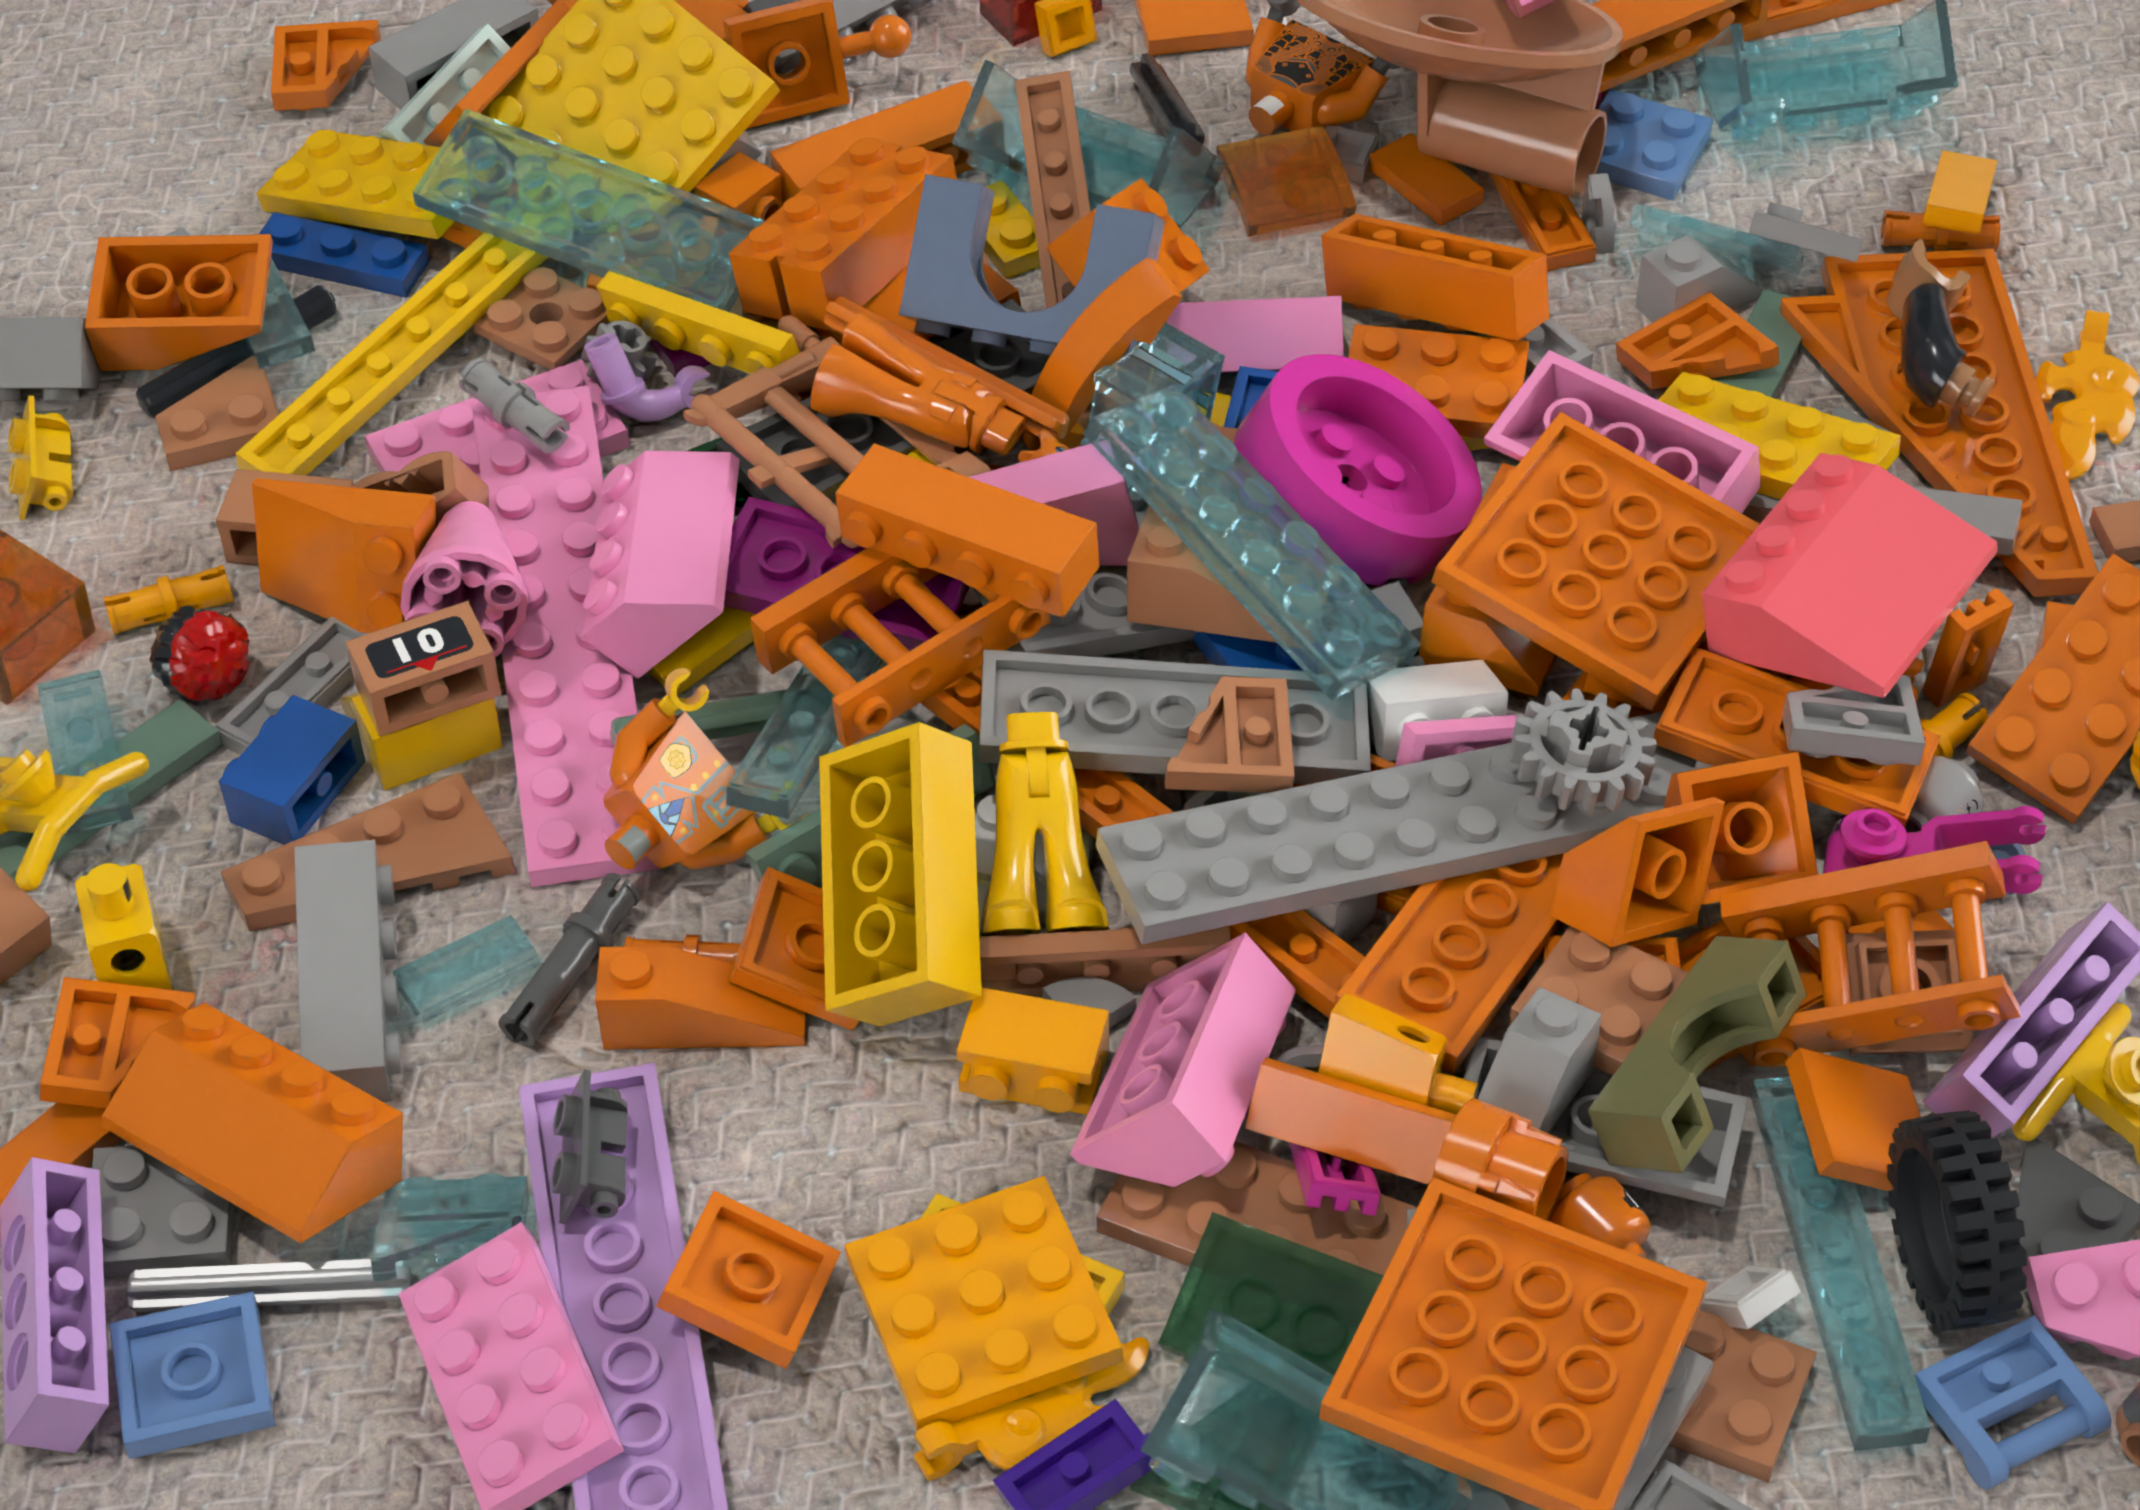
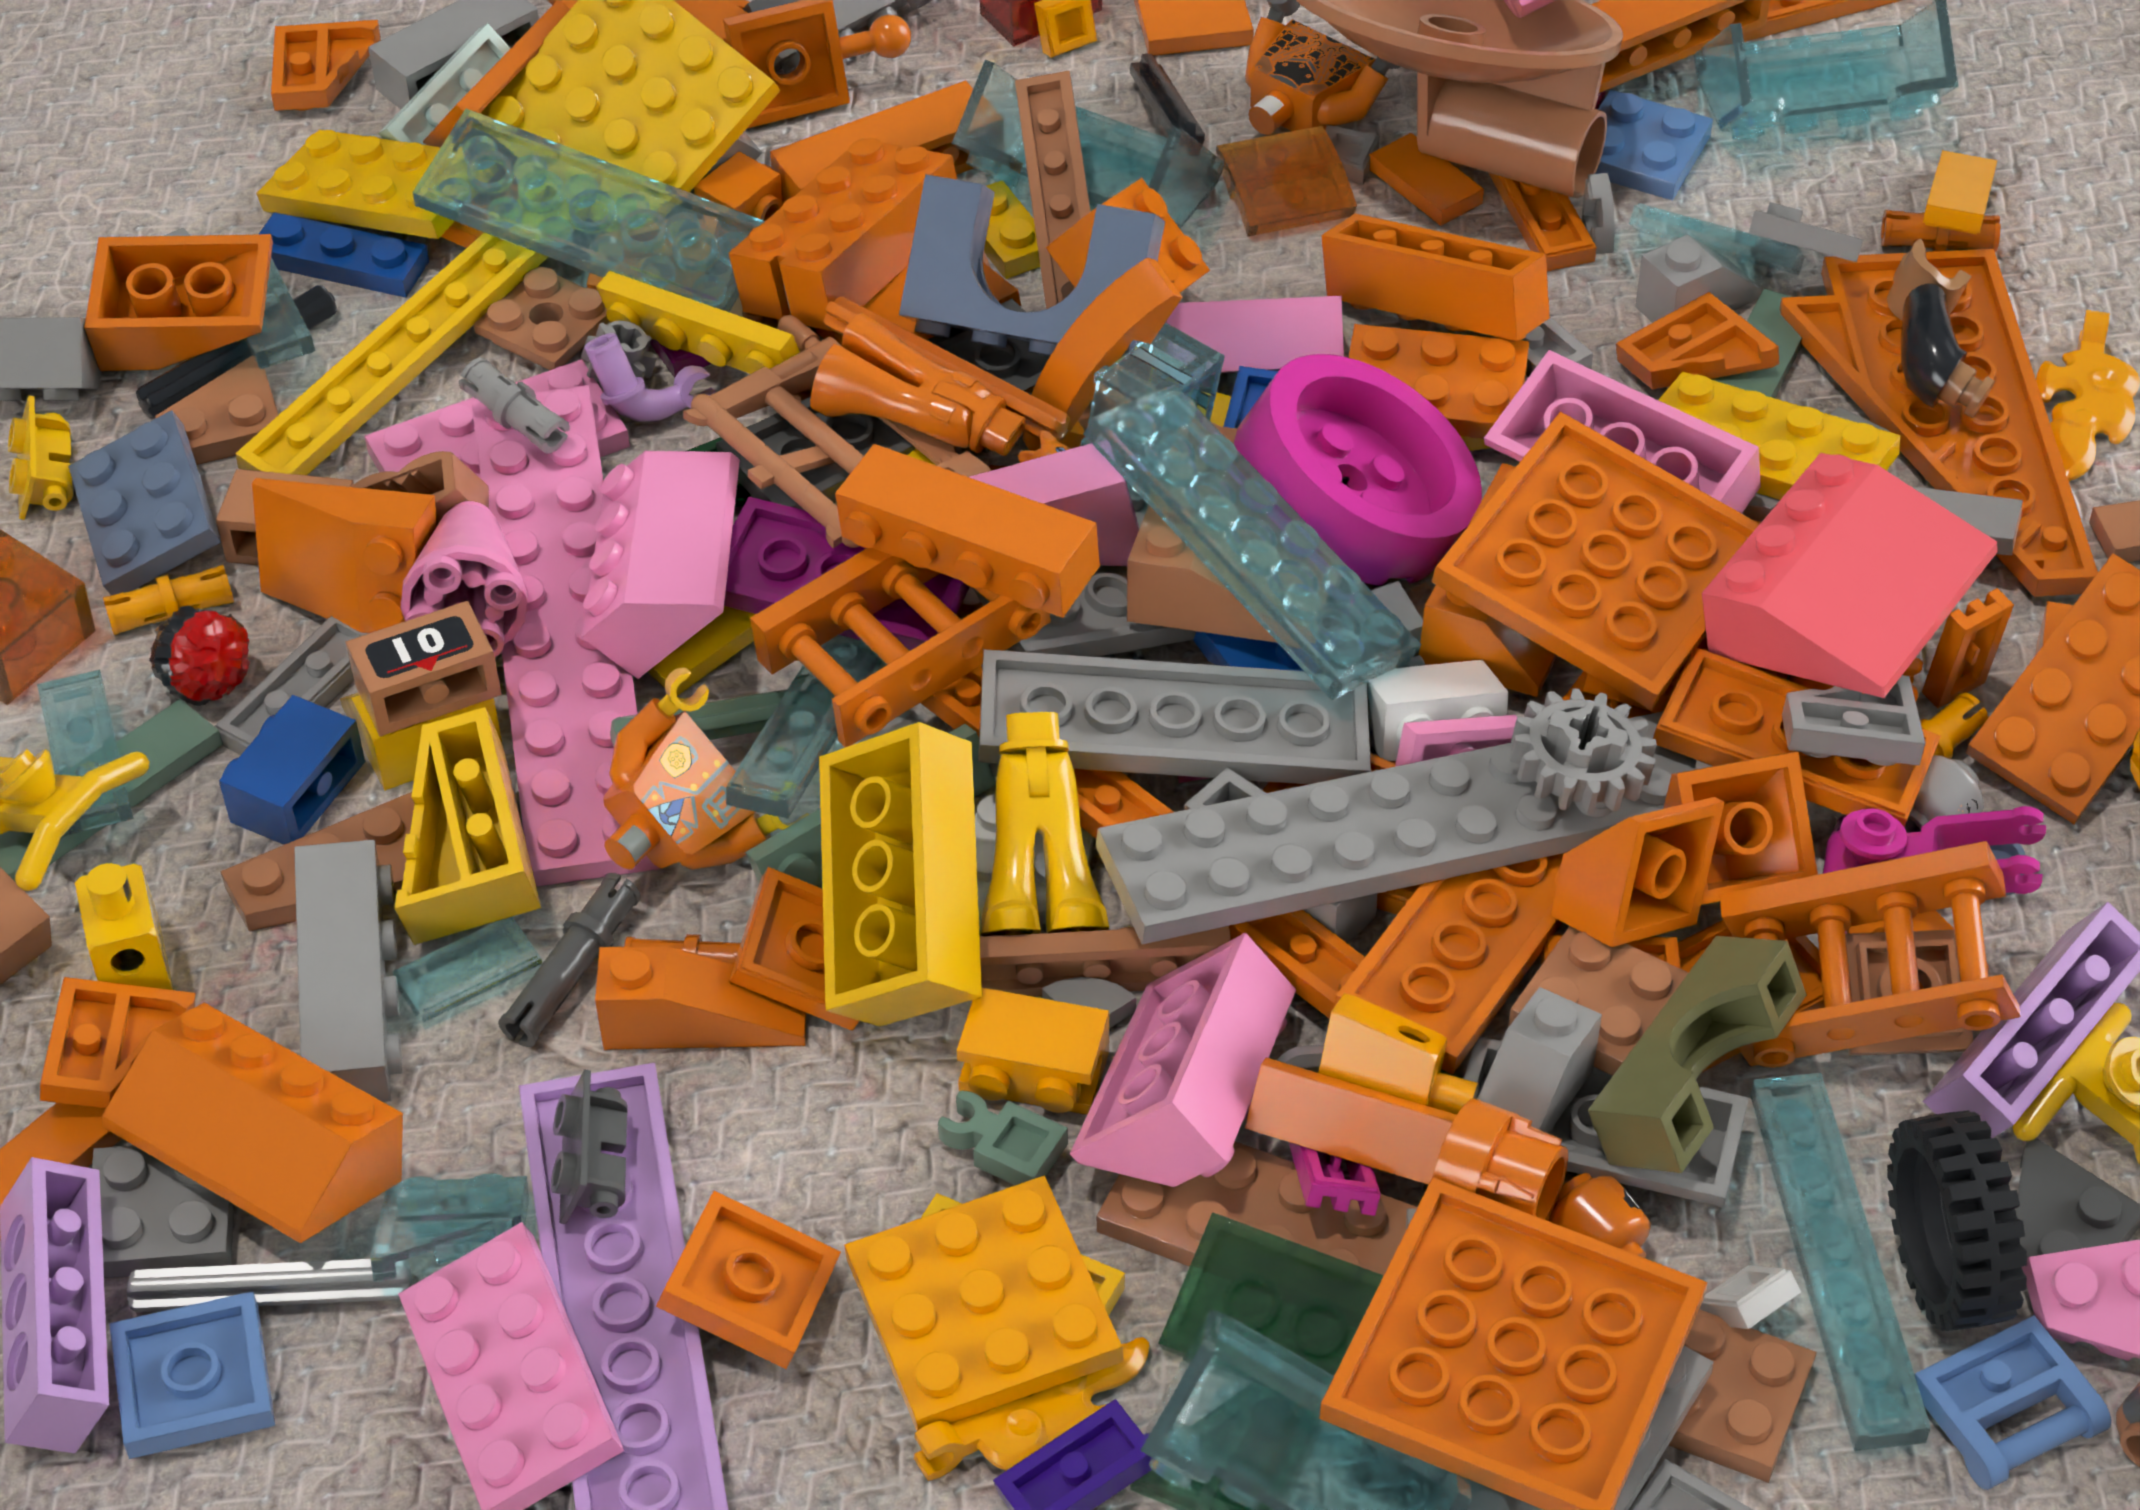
(144, 504): none -> sand blue plate
(465, 835): none -> yellow wedge
(1008, 1145): none -> sand green plate
(1238, 740): nougat wing -> none
(1850, 1114): orange tile -> none

